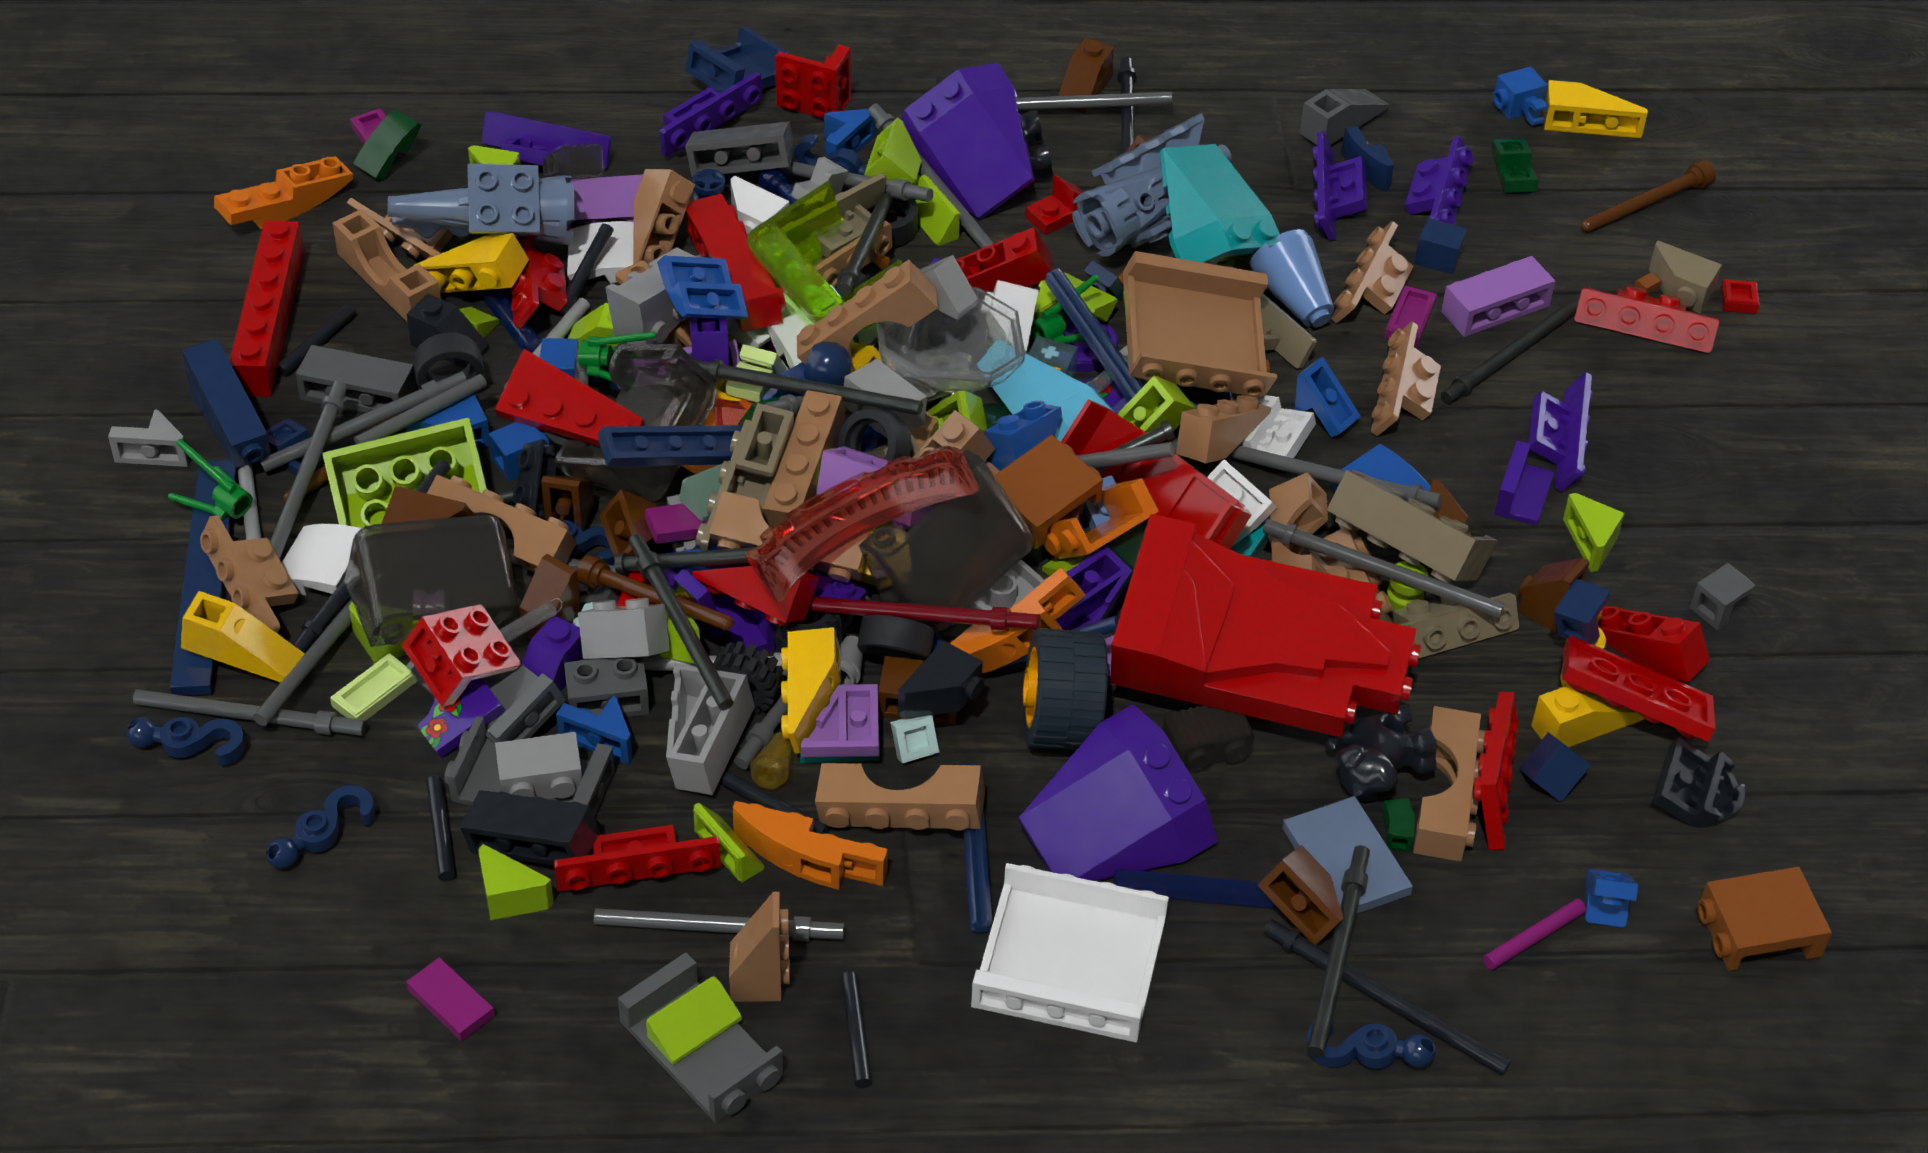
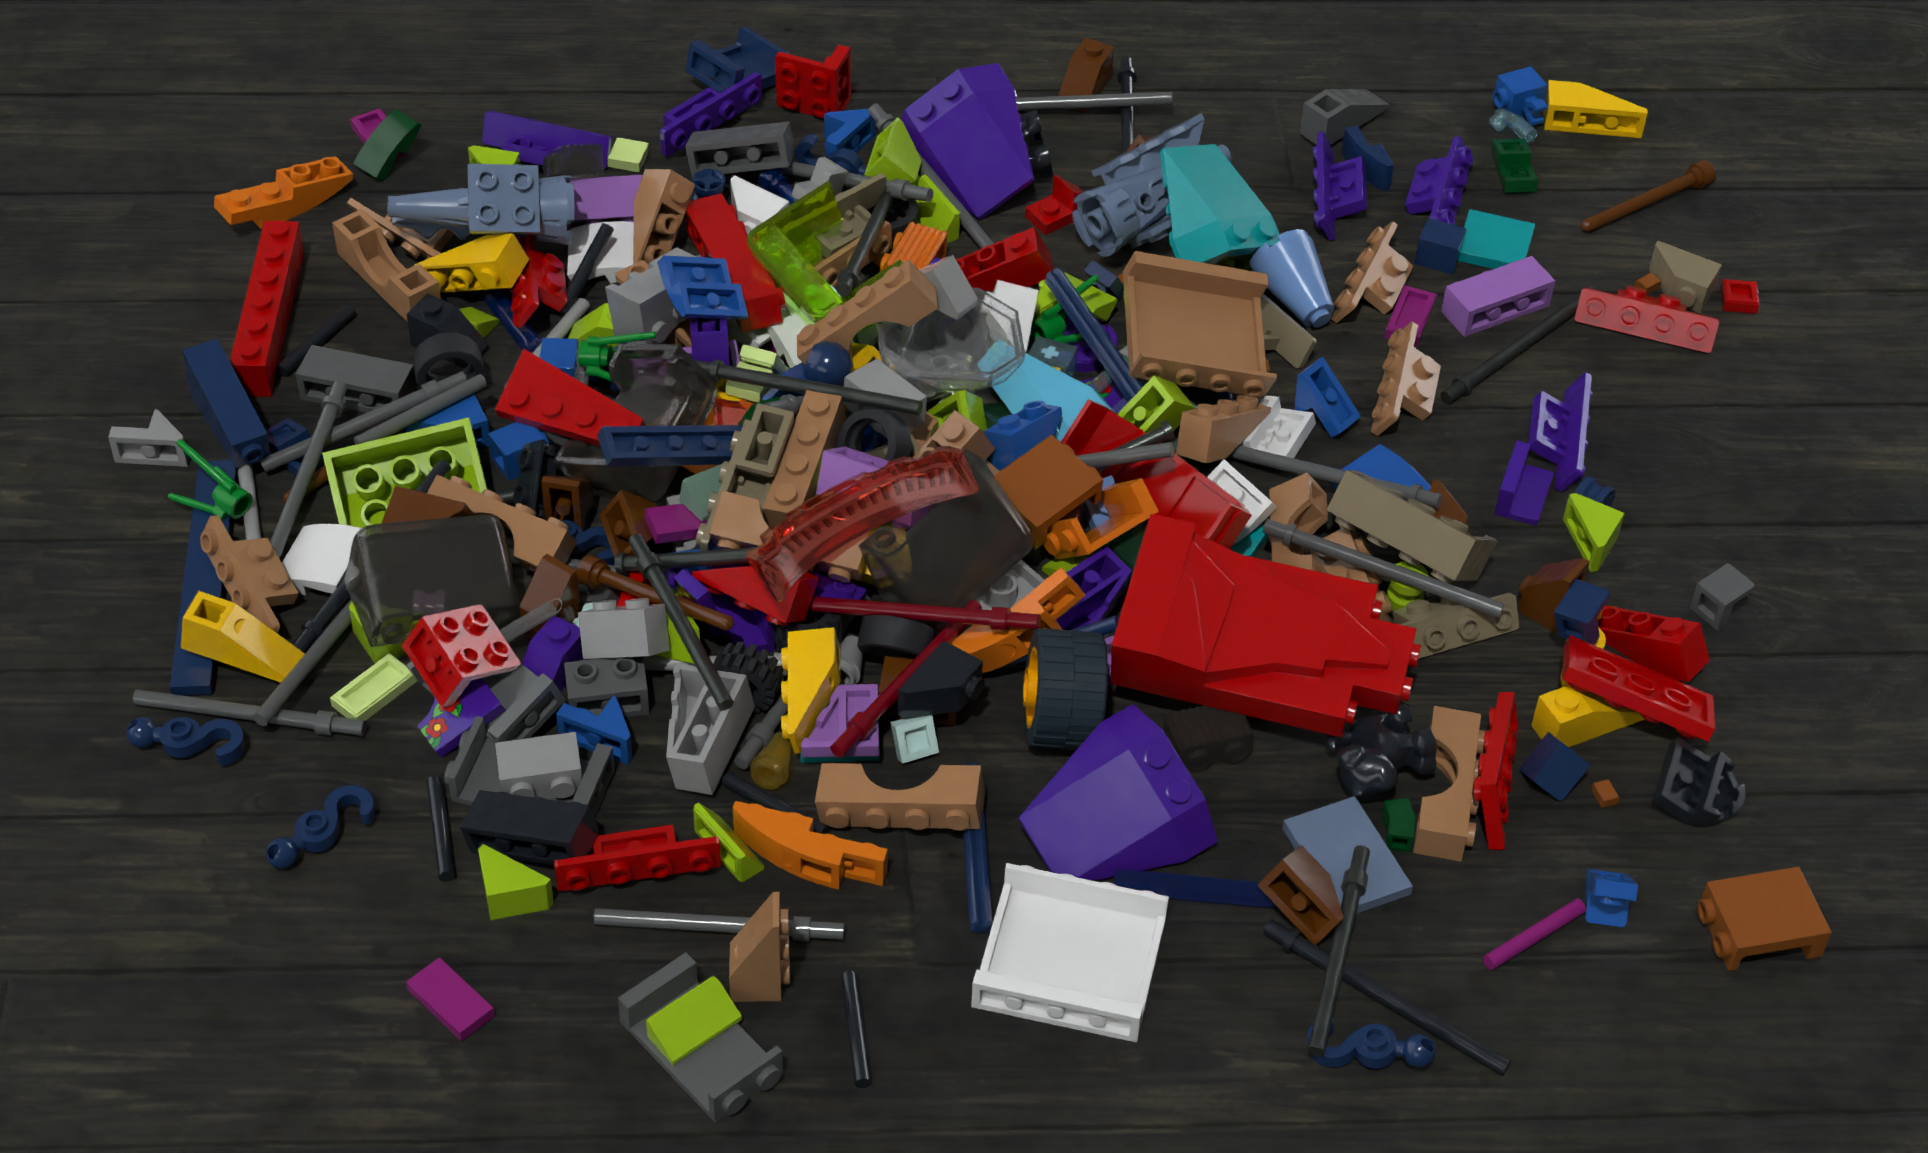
(628, 155): none -> yellowish green tile
(863, 722): none -> dark red bar
(918, 245): none -> orange brick
(1494, 240): none -> teal tile
(1515, 122): none -> clear light blue arm
(1596, 492): none -> dark blue wheel
(1605, 793): none -> dark orange piece

